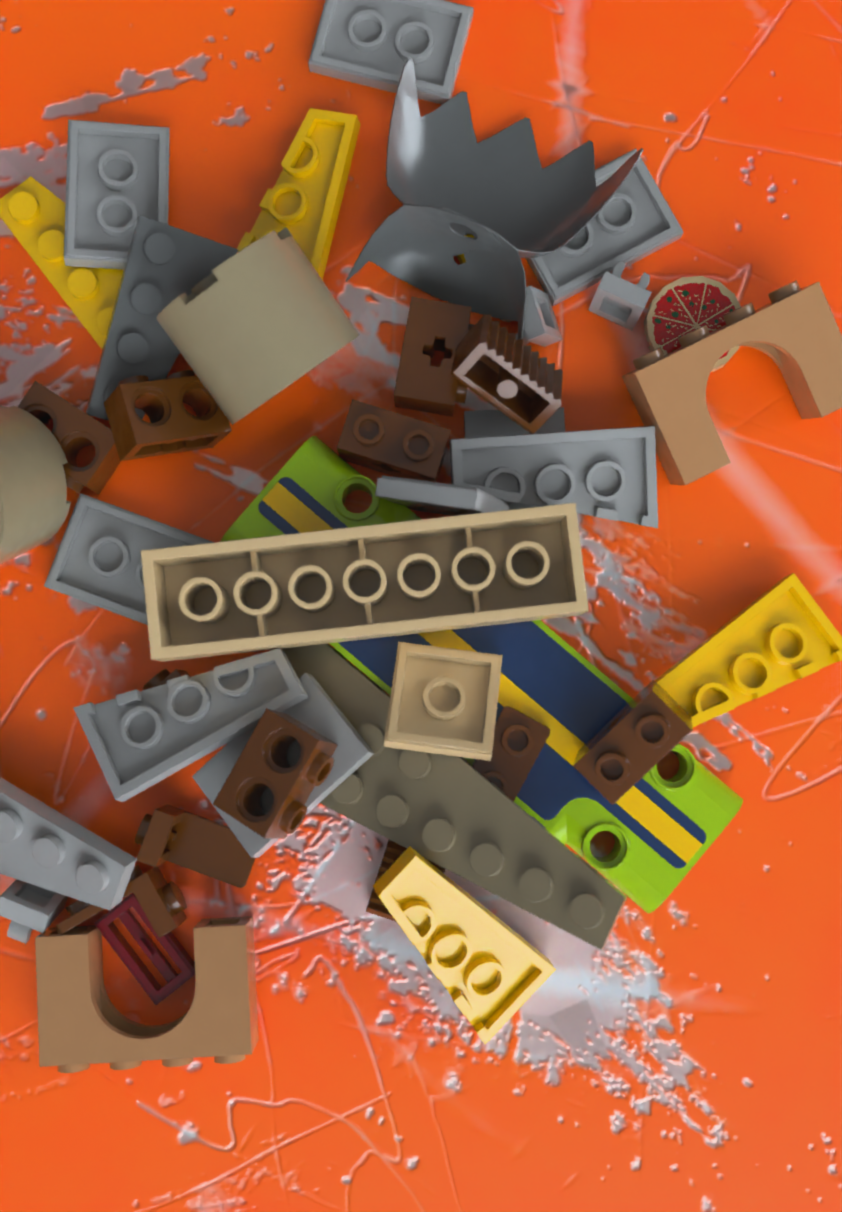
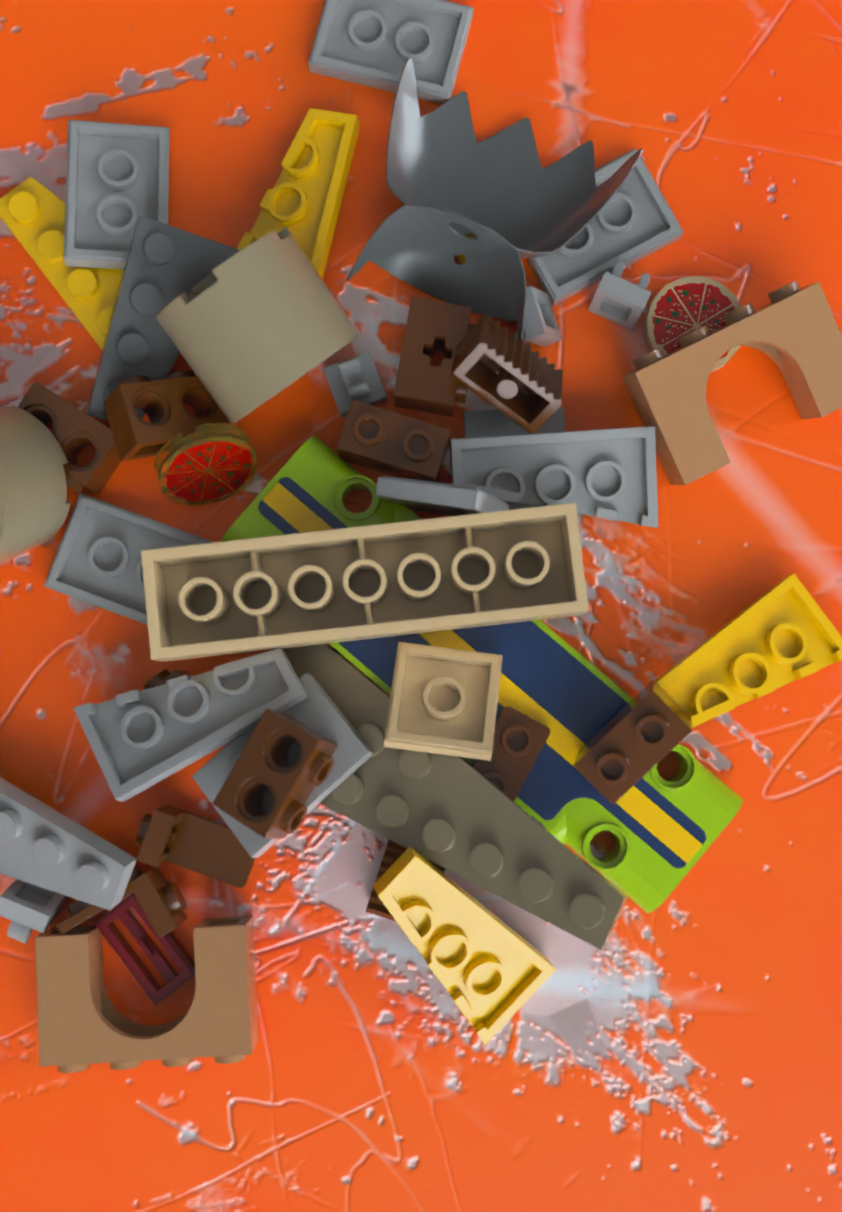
(206, 464): none -> tile
(356, 380): none -> light grey tile

